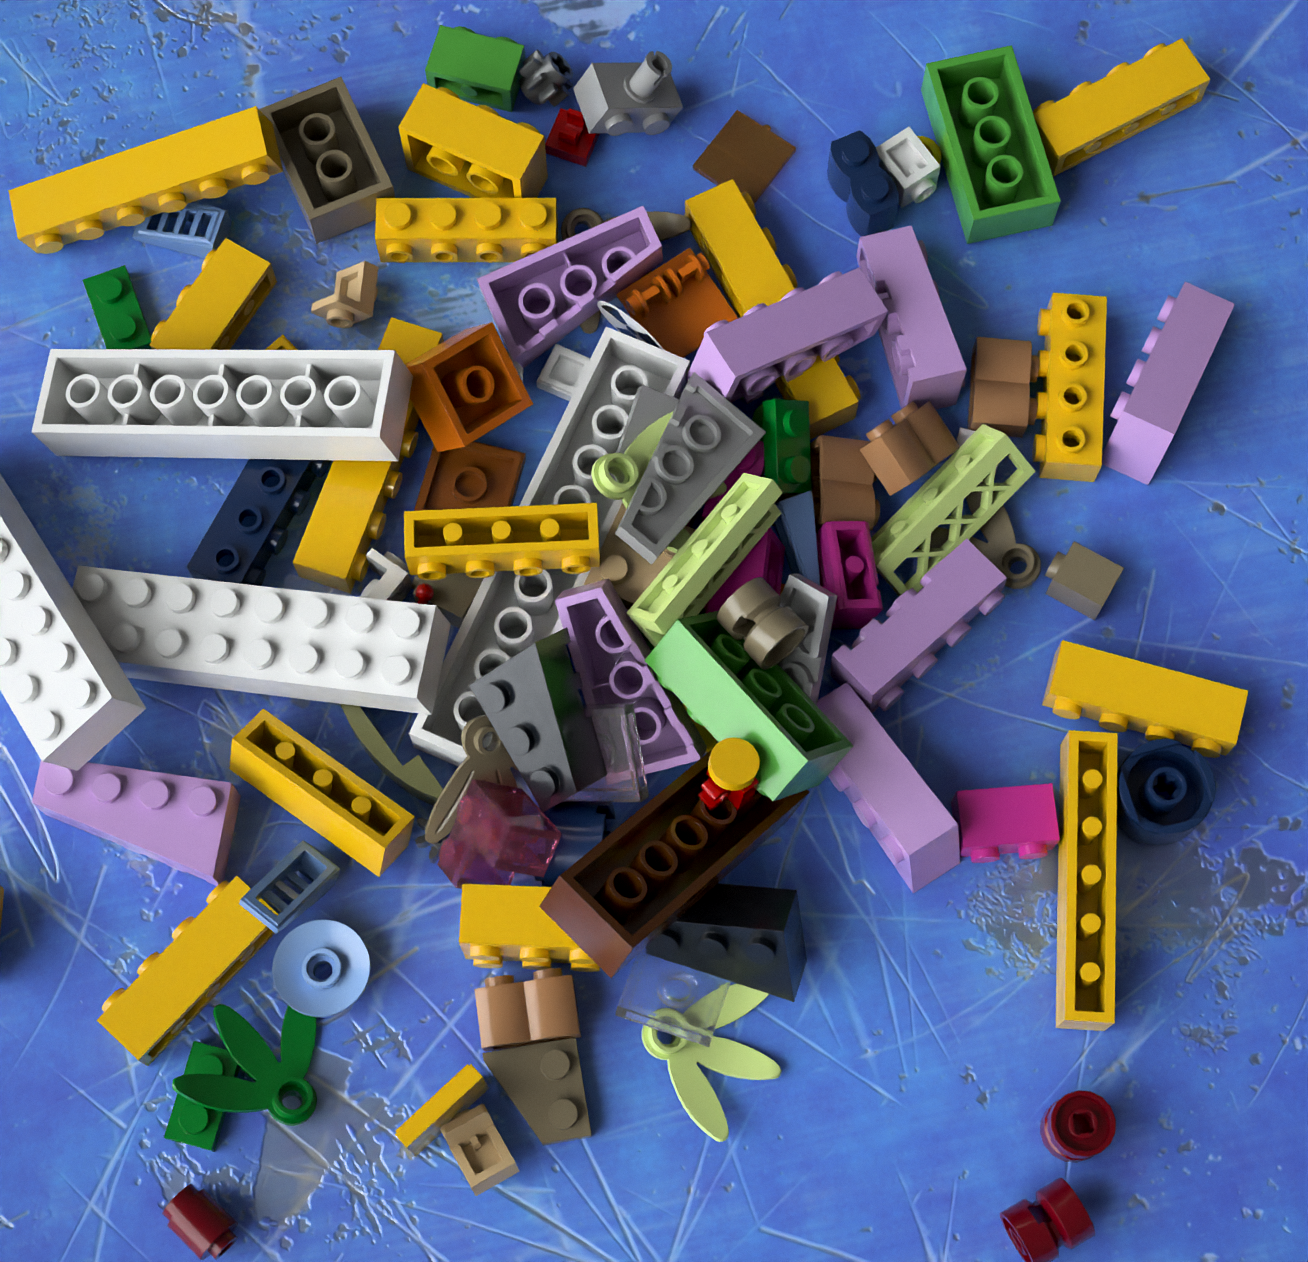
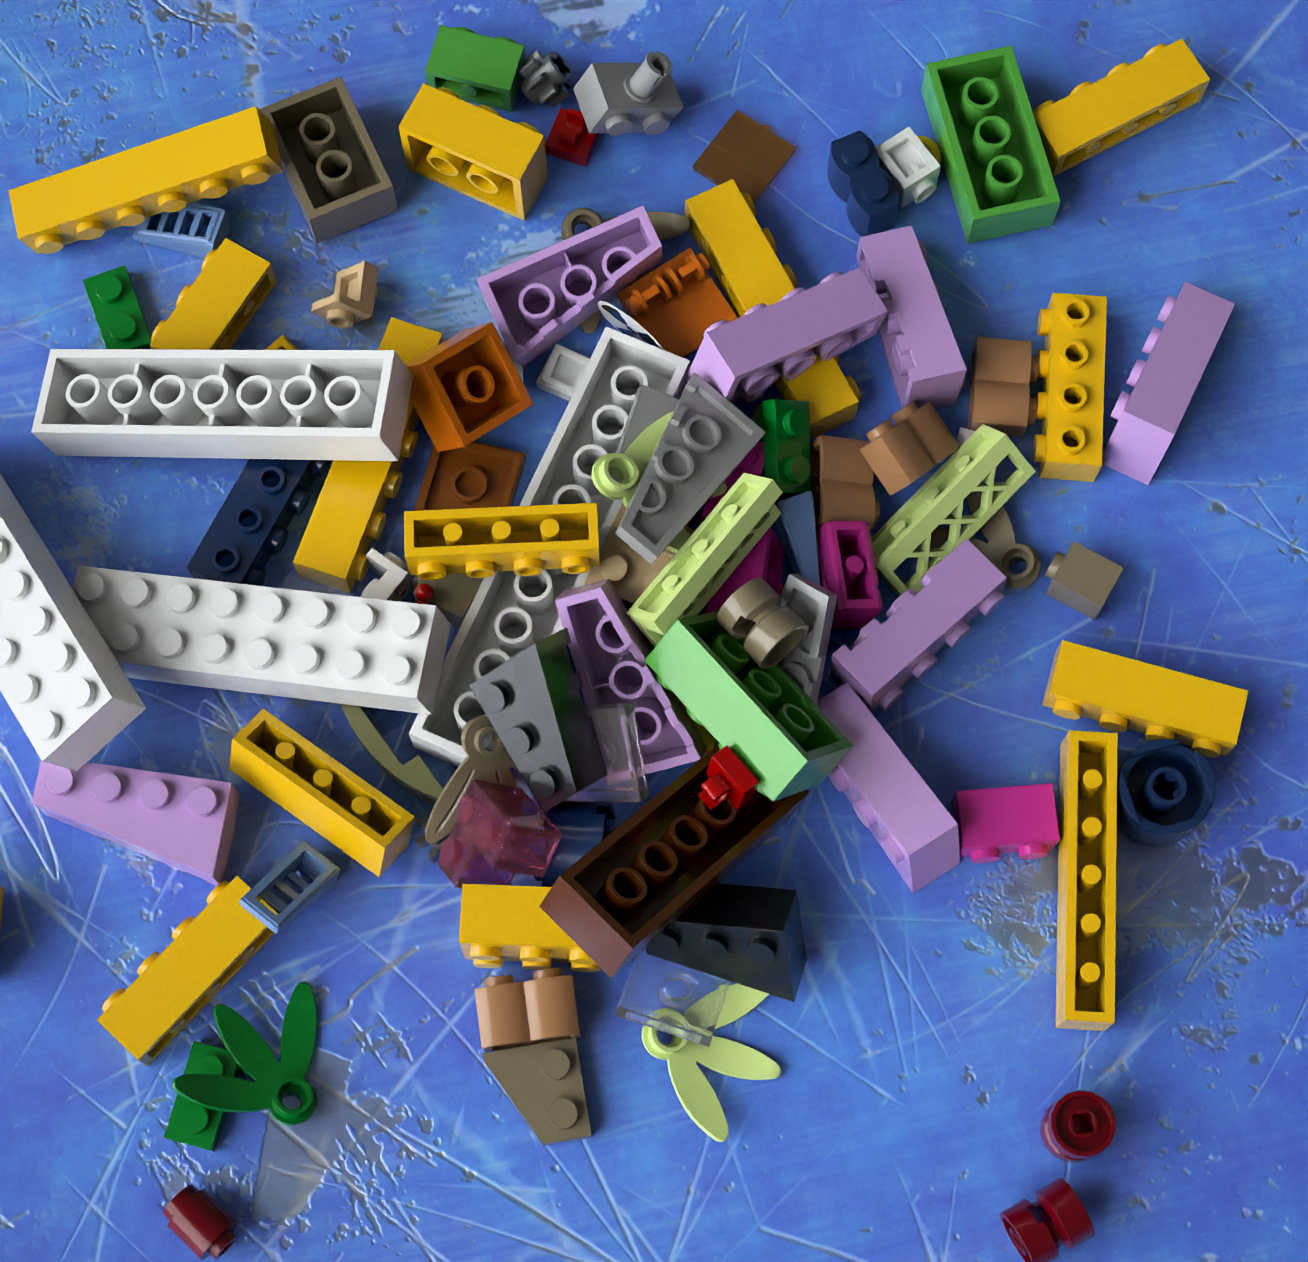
(306, 949): light blue dish -> none
(441, 1108): yellow tile -> none
(464, 229): yellow brick -> none
(479, 1149): tan bracket -> none
(733, 764): yellow tile -> none

